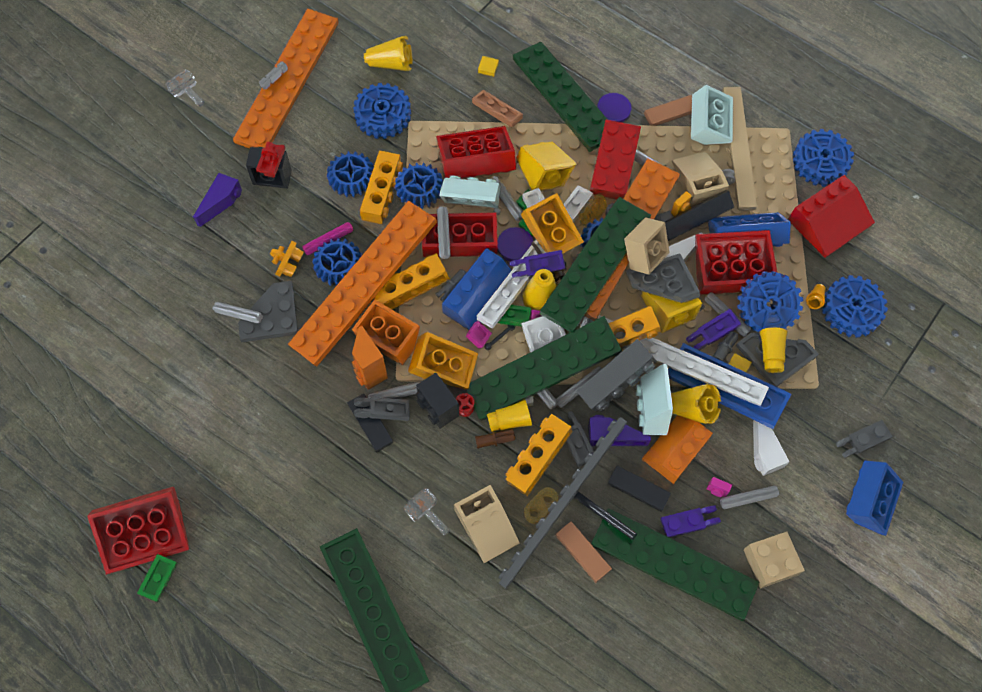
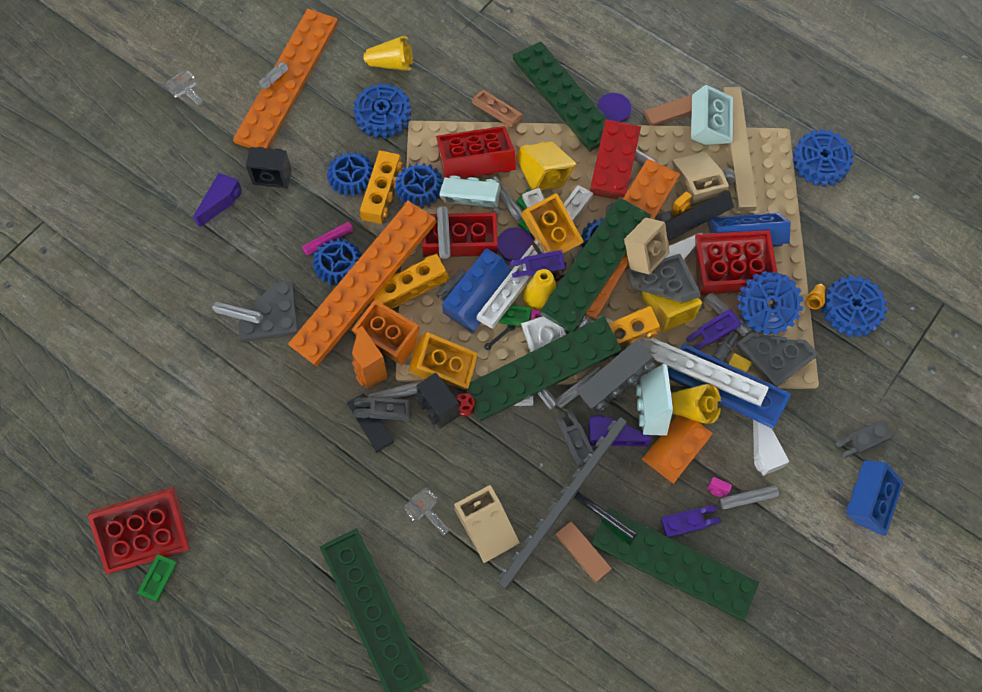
(270, 159): red hips -> none
(292, 252): light orange hips -> none
(478, 334): dark pink plate -> none
(488, 66): yellow tile -> none
(495, 438): reddish brown axle -> none
(510, 417): yellow plant -> none
(538, 466): light orange brick -> none
(540, 505): clear yellow plate -> none
(591, 211): clear yellow plate -> none
(639, 488): black tile -> none
(773, 349): yellow plant -> none
(773, 559): tan brick -> none
(832, 216): red slope -> none

